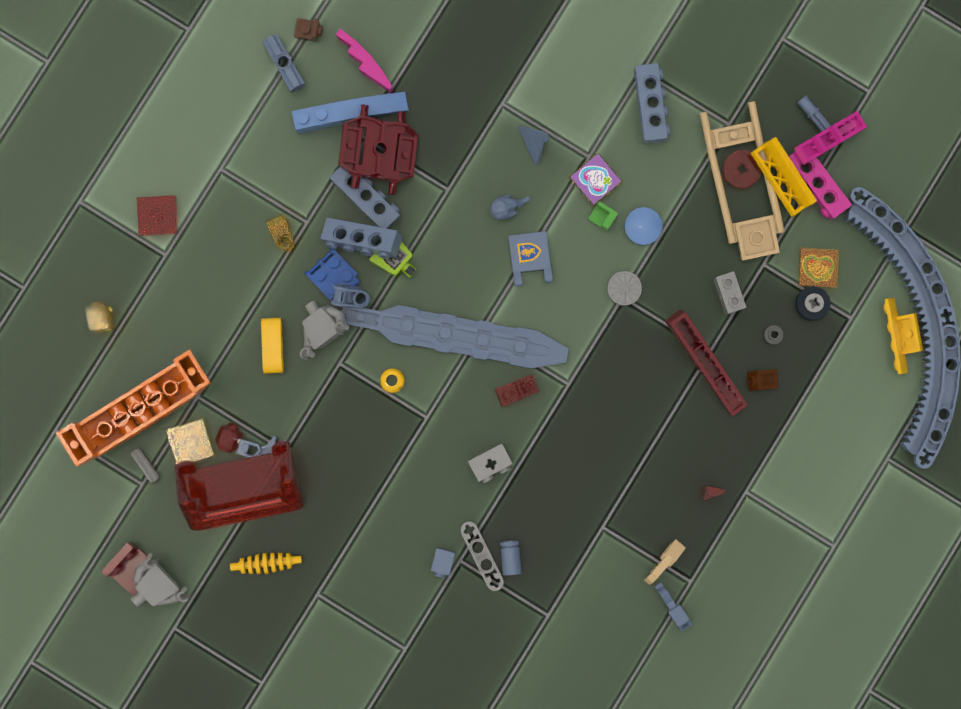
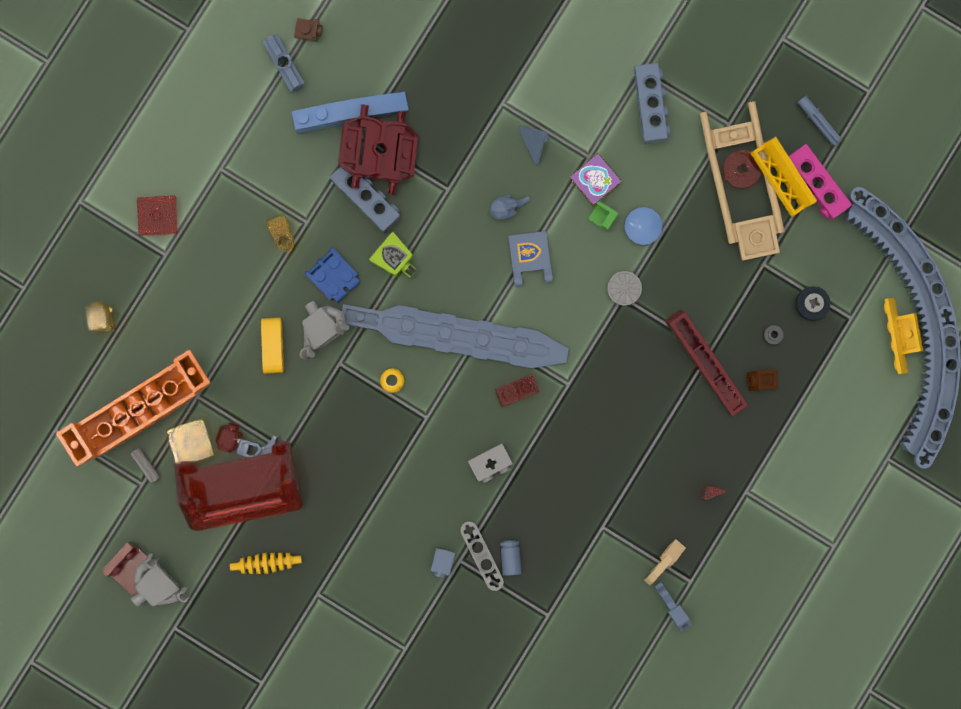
(335, 228): sand blue brick -> none
(345, 296): sand blue piece -> none
(368, 65): dark pink slope -> none
(729, 293): light grey brick -> none
(818, 267): clear yellow tile -> none
(830, 137): dark pink slope -> none

